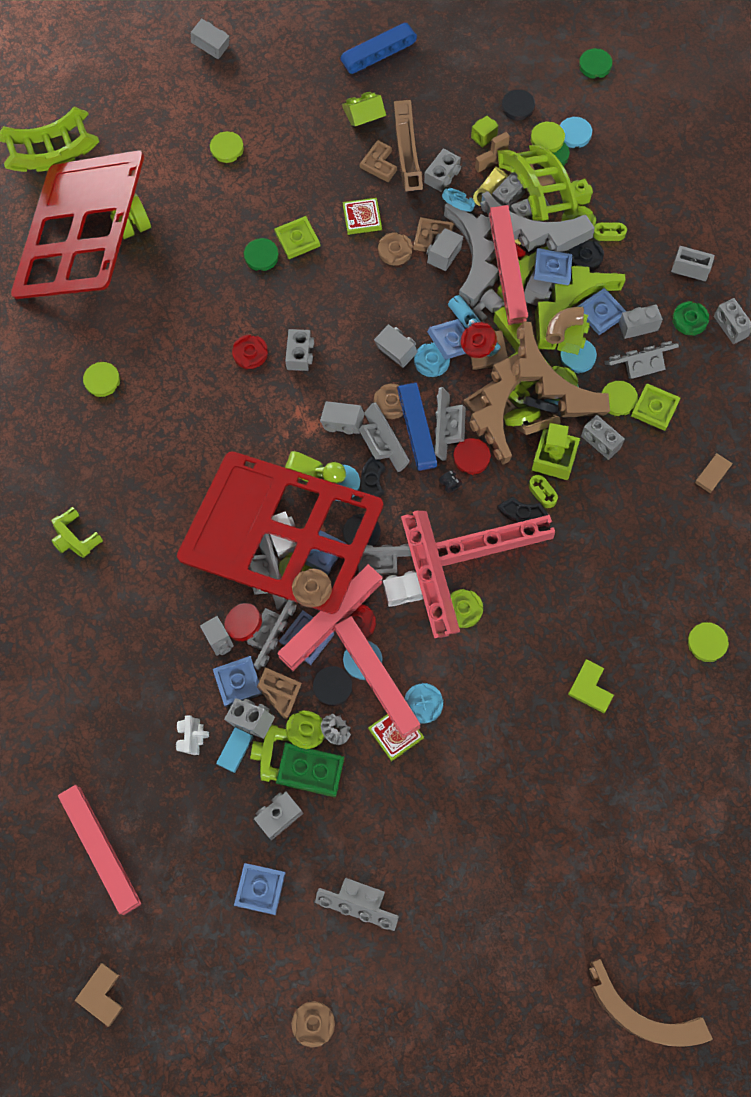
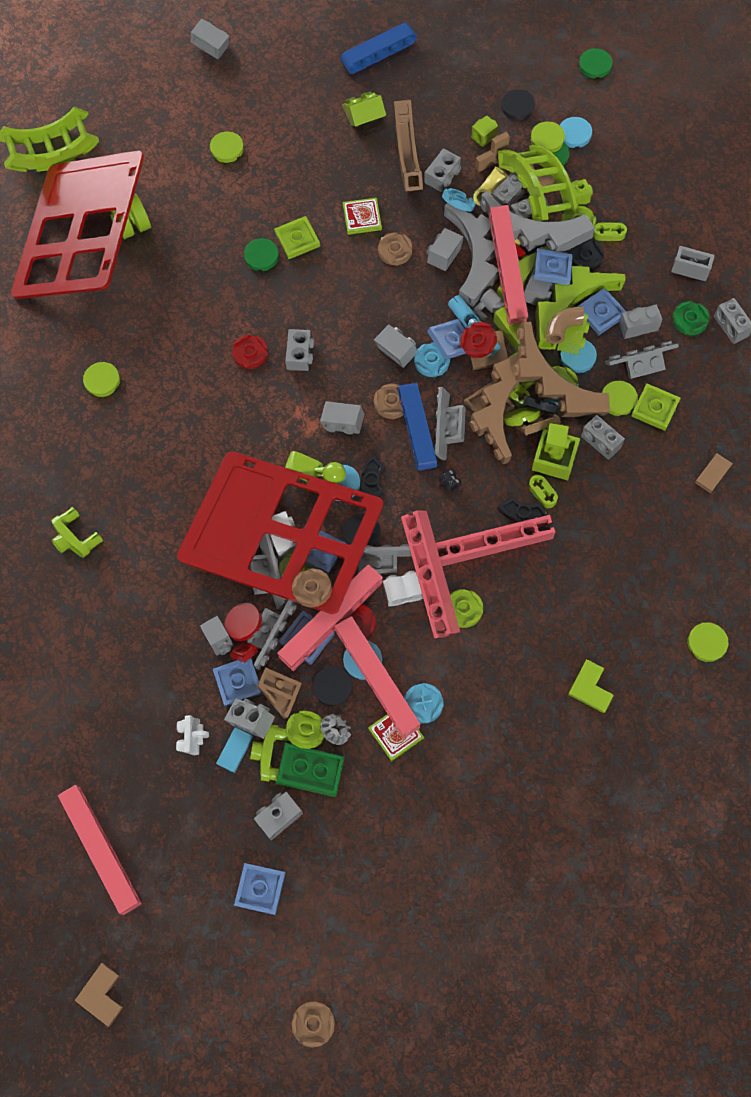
(244, 652): none -> red tile
(360, 902): light grey bracket -> none
(375, 161): medium nougat tile -> none
(382, 439): light grey bracket -> none
(427, 231): medium nougat tile -> none
(472, 456): red tile -> none
(680, 1034): medium nougat arch -> none

